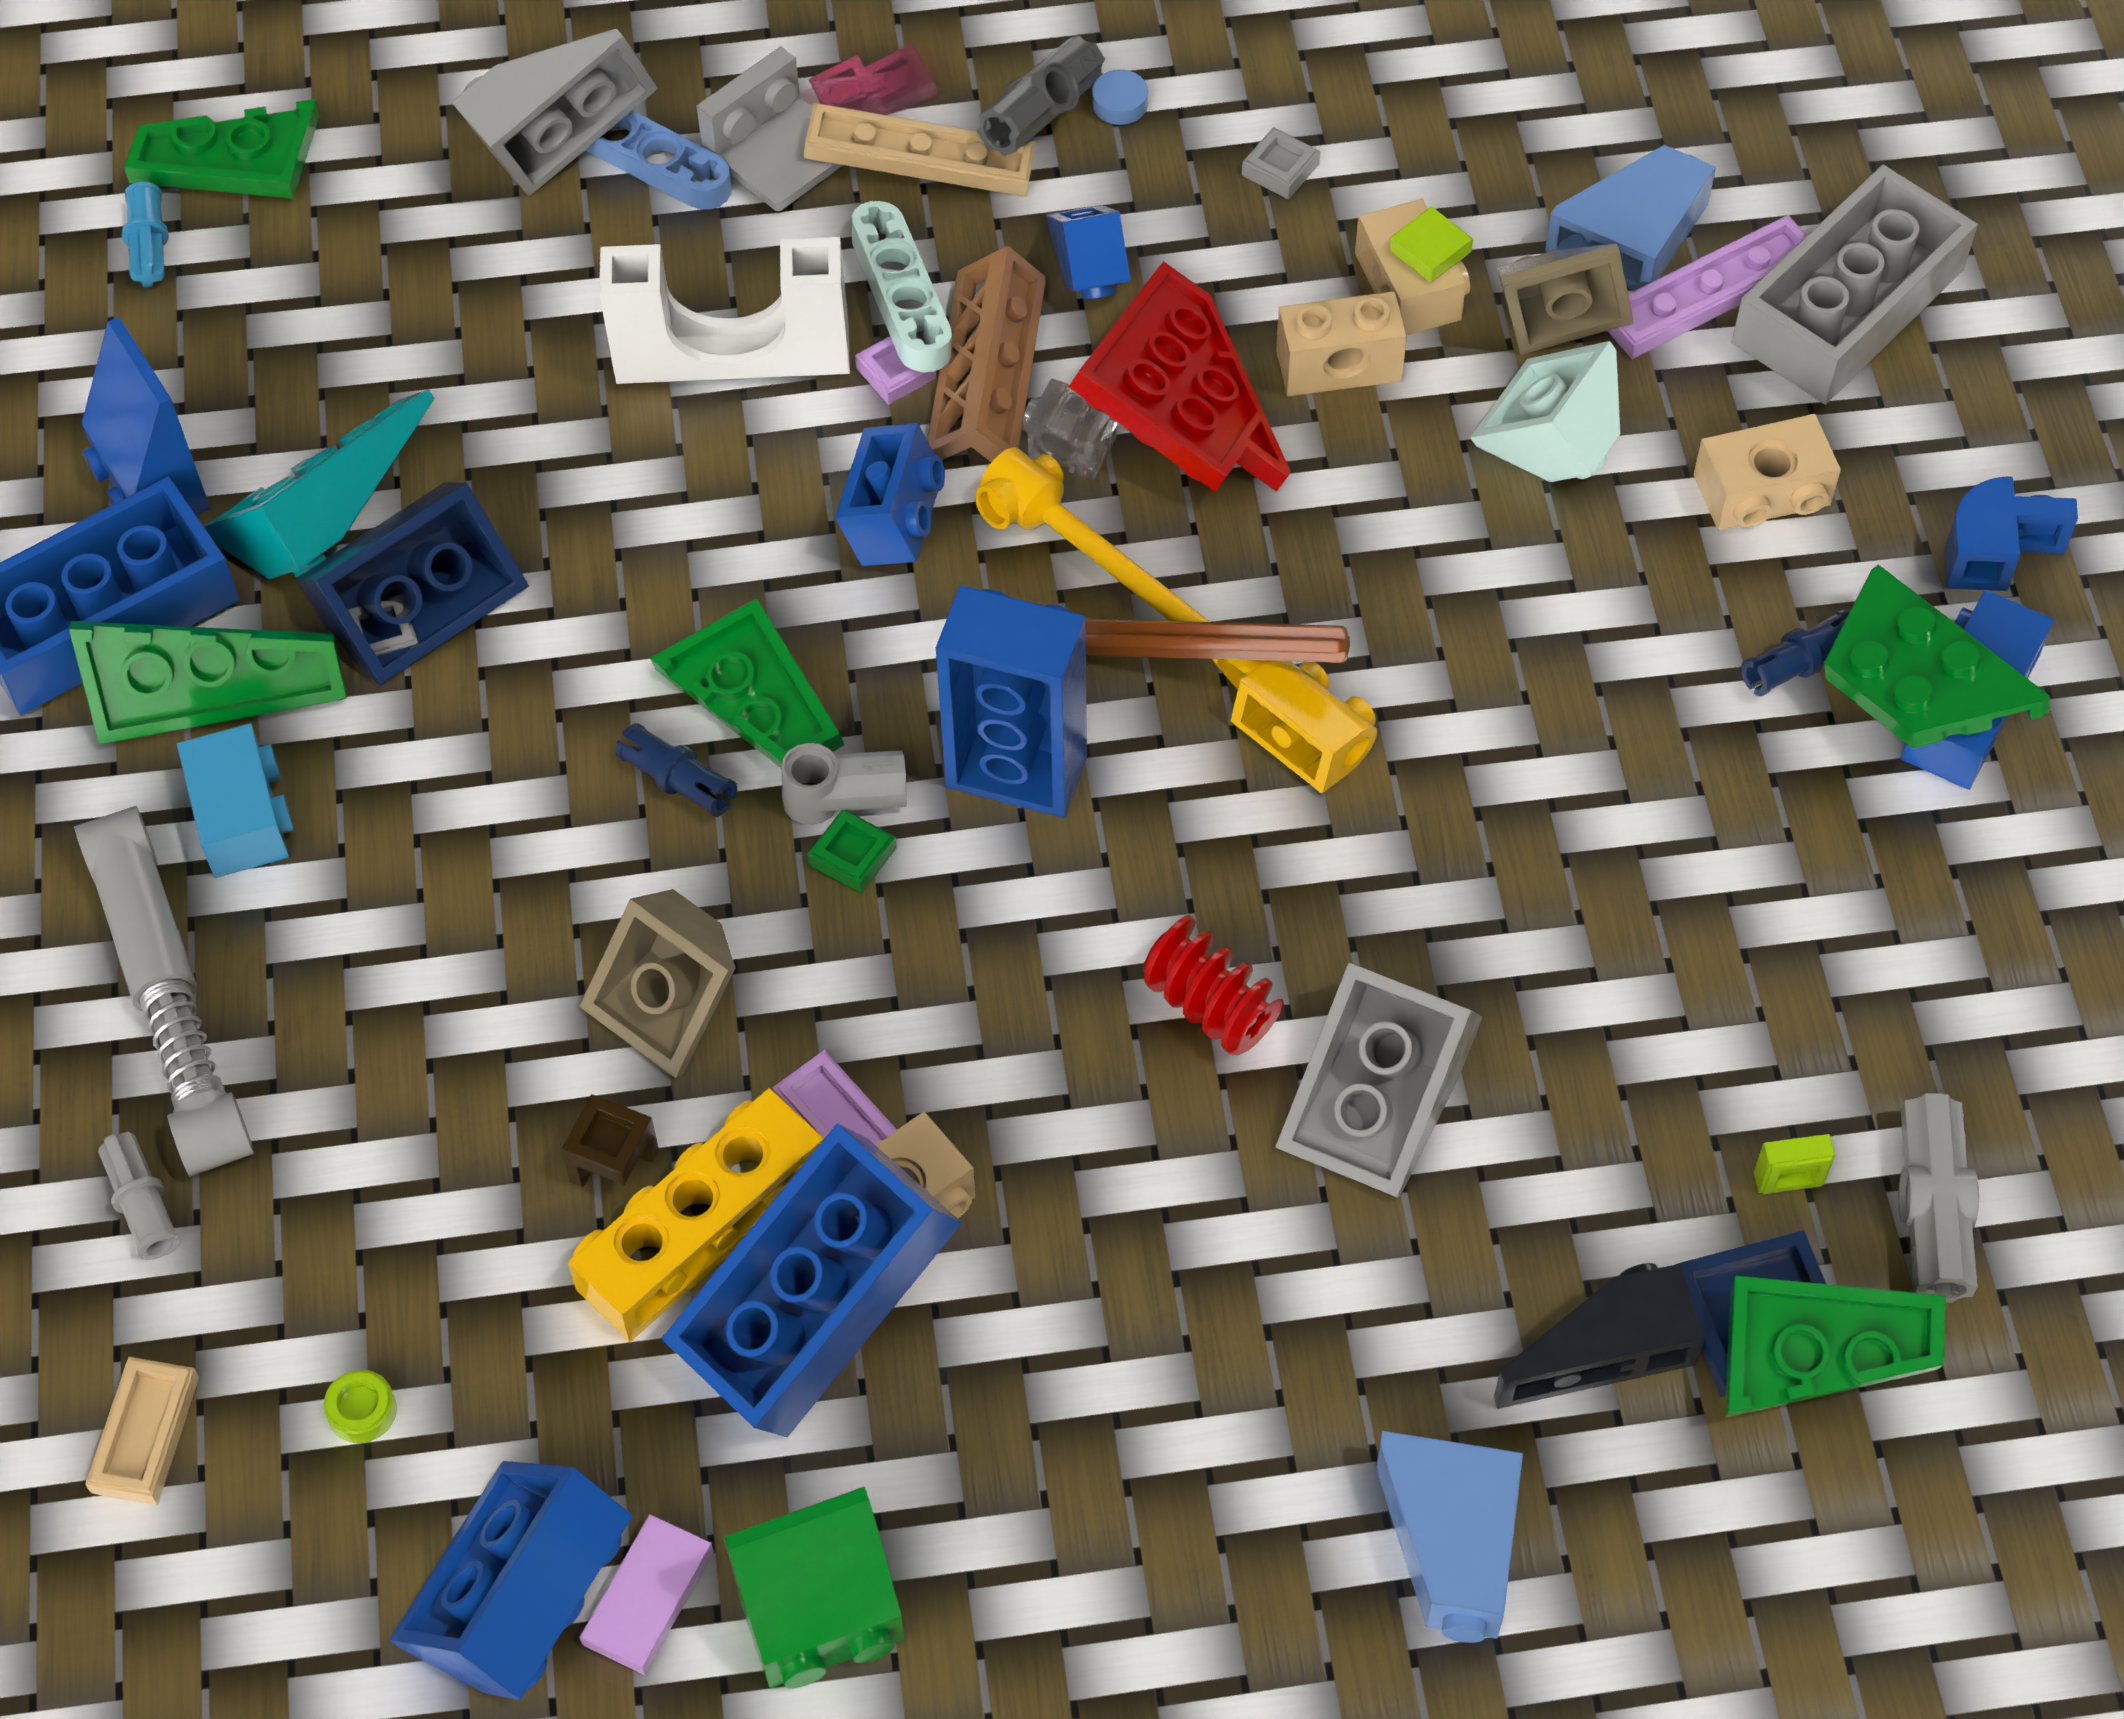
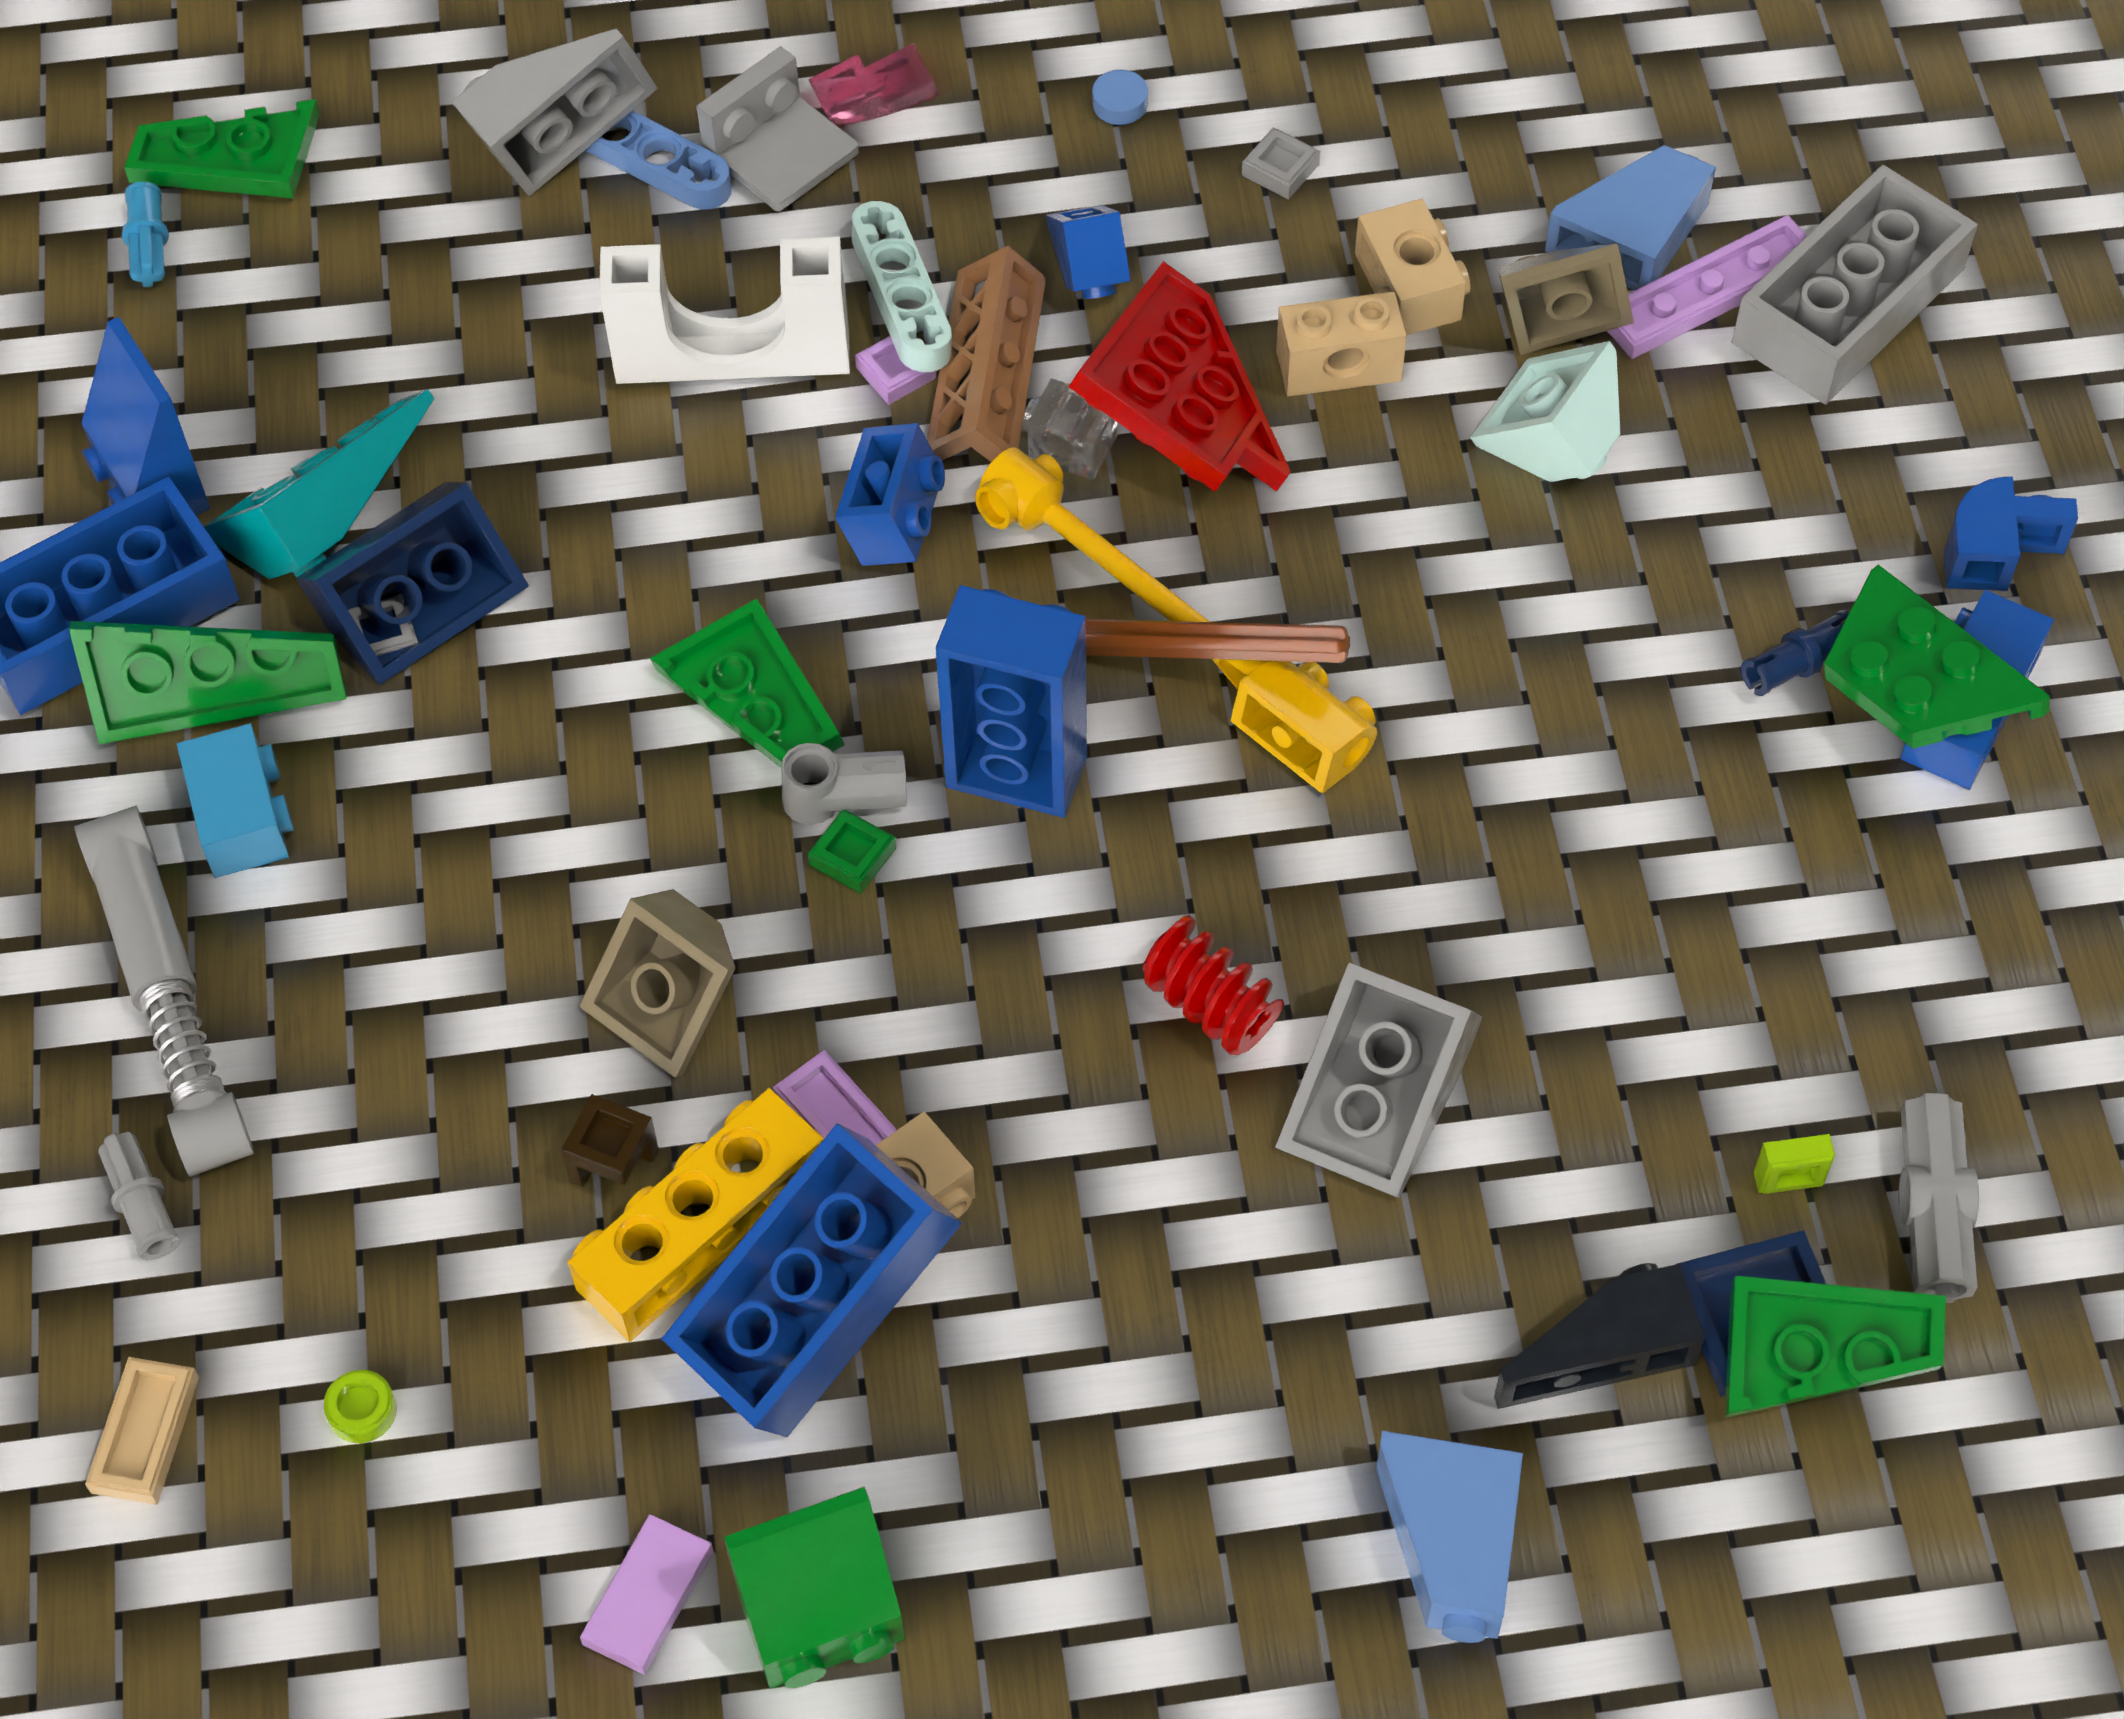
(513, 1577): blue slope -> none
(676, 769): dark blue pin -> none
(914, 150): tan tile -> none
(1040, 95): dark grey piece -> none
(1431, 244): lime tile -> none
(1766, 472): tan brick -> none

